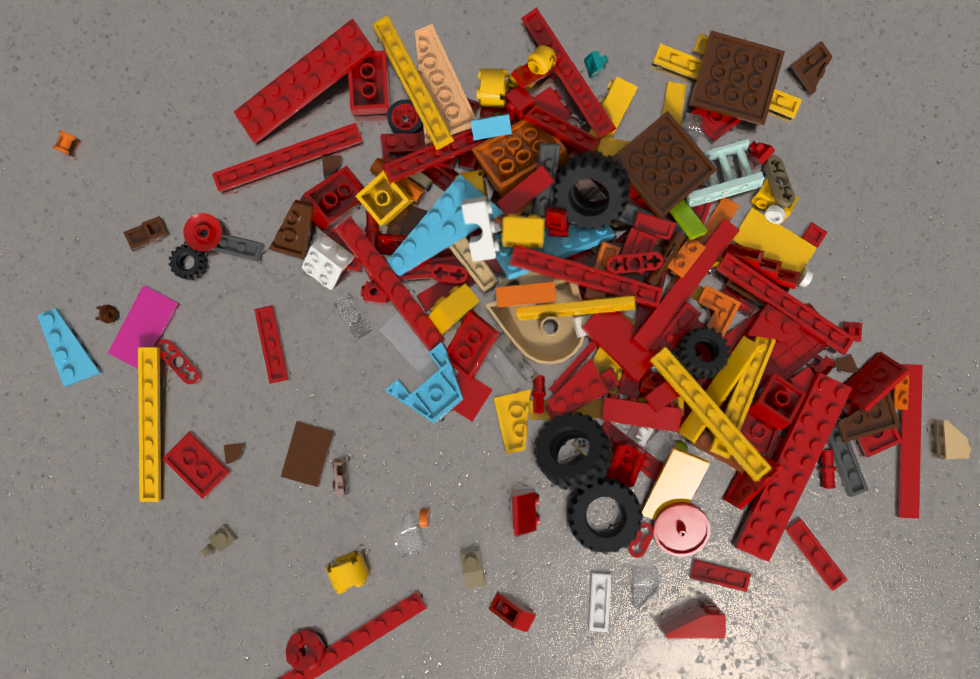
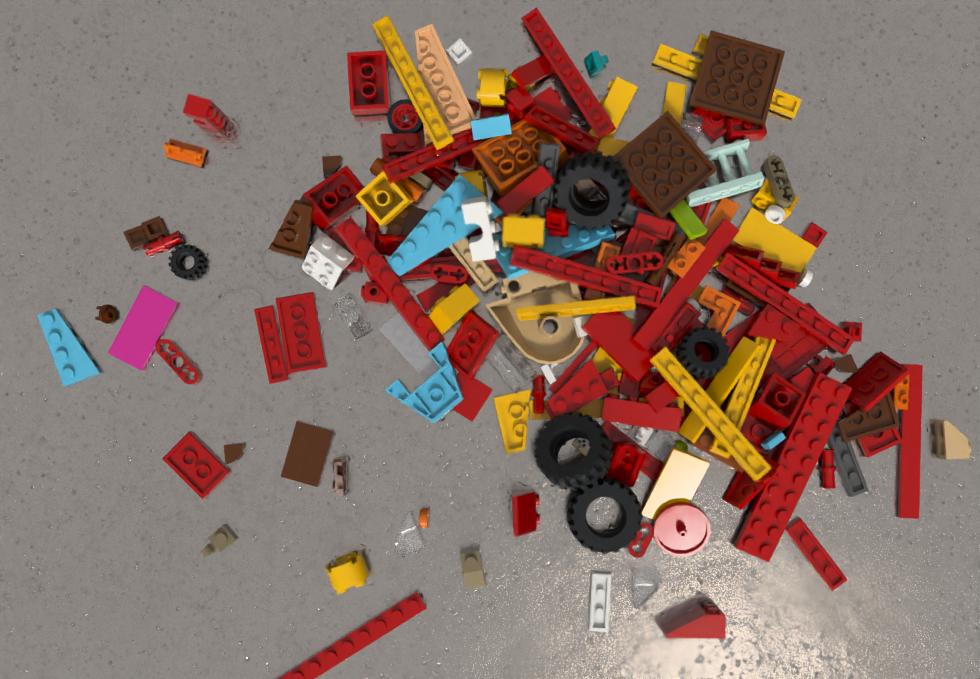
(64, 142): orange bush -> none
(149, 424): yellow plate -> none
(163, 243): none -> red pin
(185, 152): none -> orange hinge
(193, 232): red dish -> none
(204, 113): none -> red arch
(238, 247): dark grey tile -> none
(287, 157): red plate -> none
(295, 656): red plate -> none
(300, 332): none -> red tile
(304, 81): red plate -> none
(459, 51): none -> white tile
(512, 612): red slope -> none
(525, 294): orange tile -> none
(541, 60): yellow head -> none
(549, 373): none -> white tile
(720, 575): red tile -> none
(742, 130): none -> red slope
(760, 152): red tile -> none
(772, 440): none -> medium azure tile
(812, 66): reddish brown wing -> none

